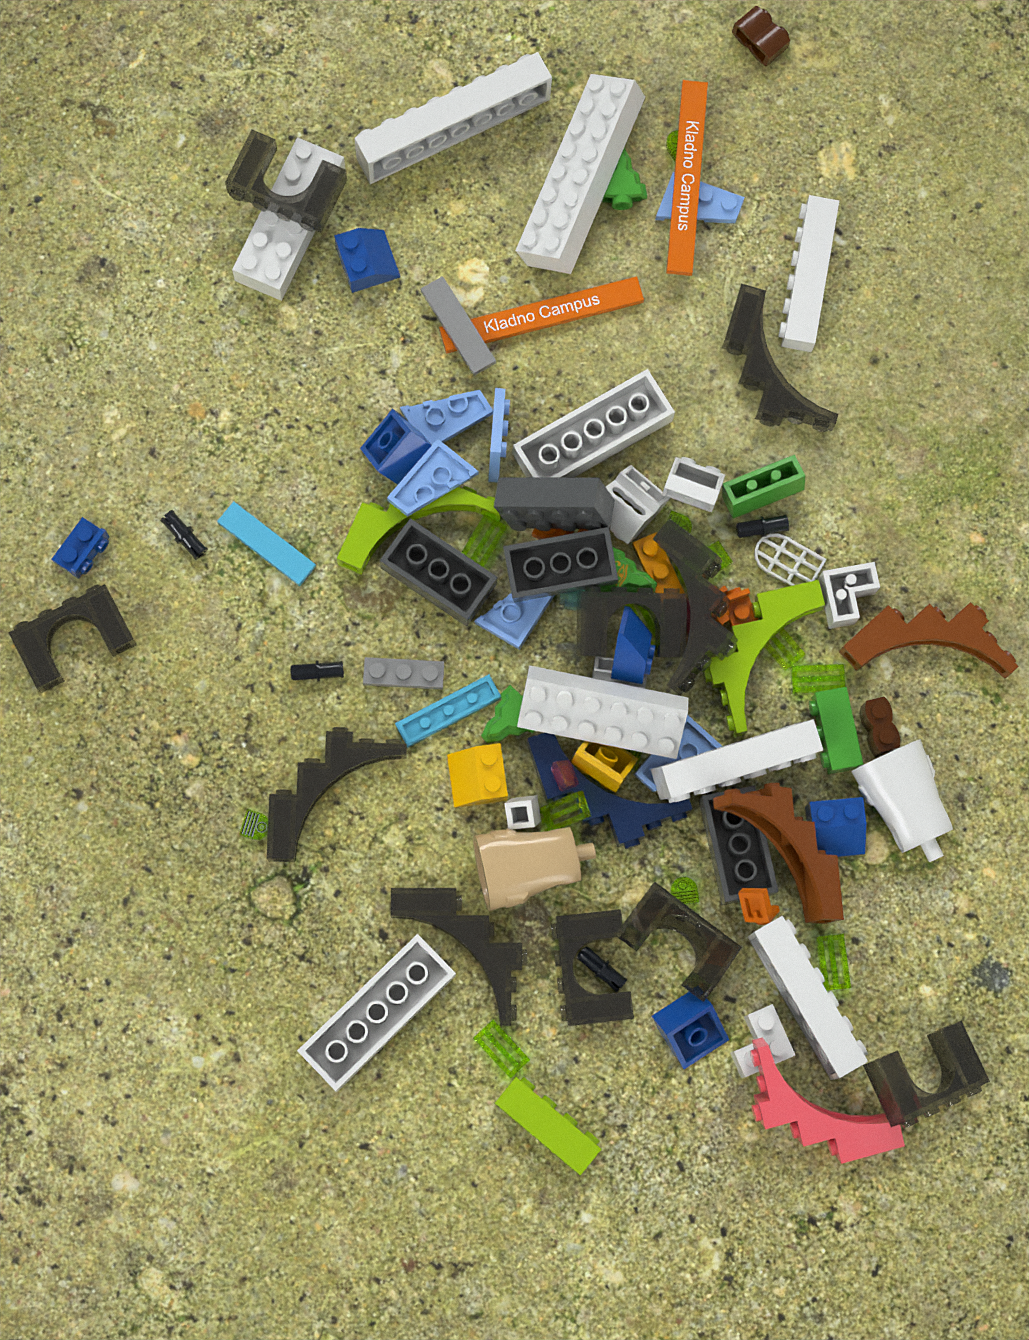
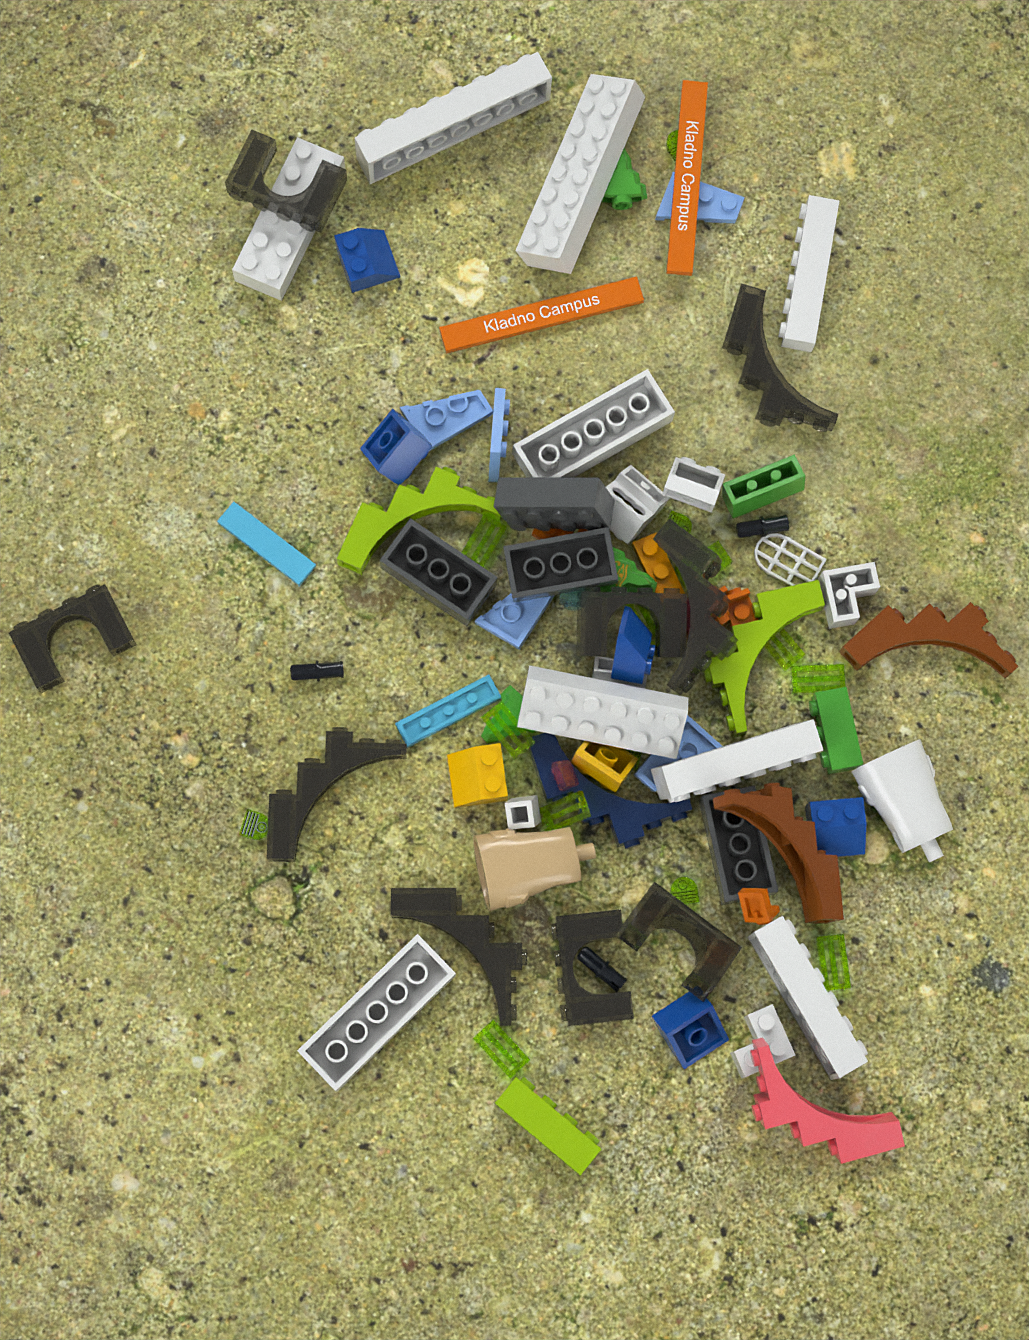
(81, 548): blue bracket -> none
(184, 534): black pin -> none
(403, 673): light grey plate -> none
(431, 478): light blue wing -> none
(458, 326): light grey tile -> none
(521, 747): none -> clear neon green tile
(761, 35): reddish brown brick -> none
(877, 720): reddish brown brick -> none
(960, 1075): clear smoke arch -> none

